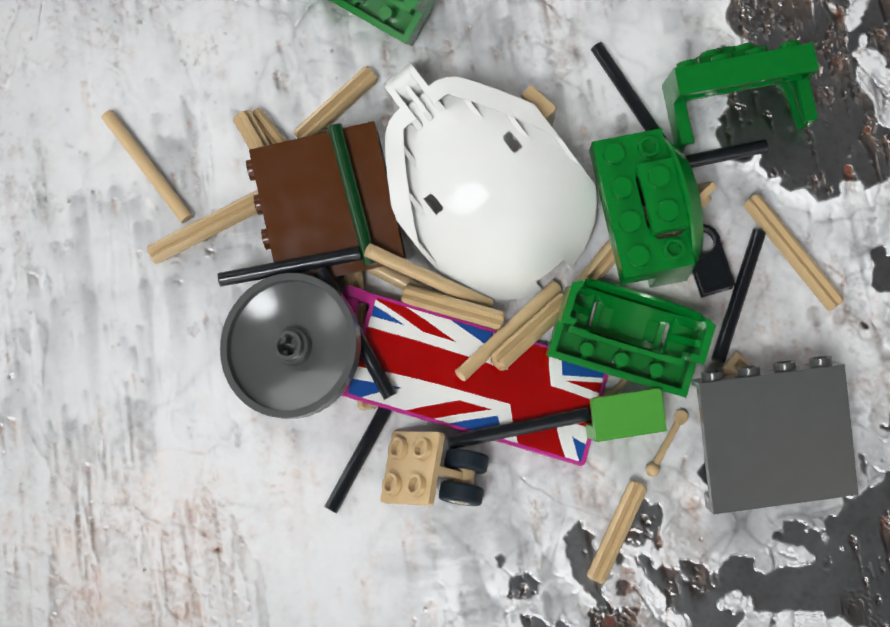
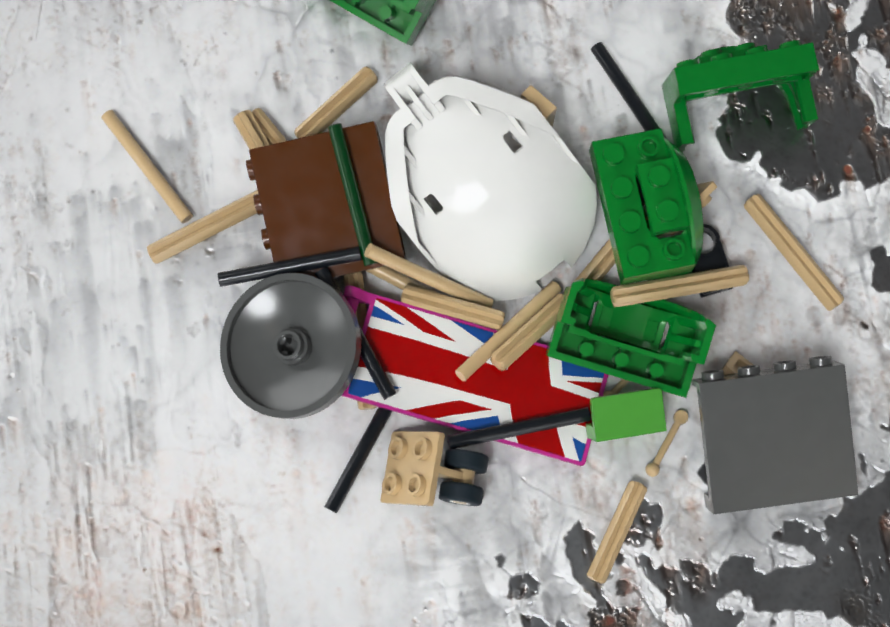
(679, 285): none -> tan axle
(727, 153): black bar -> none
(738, 296): black bar -> none

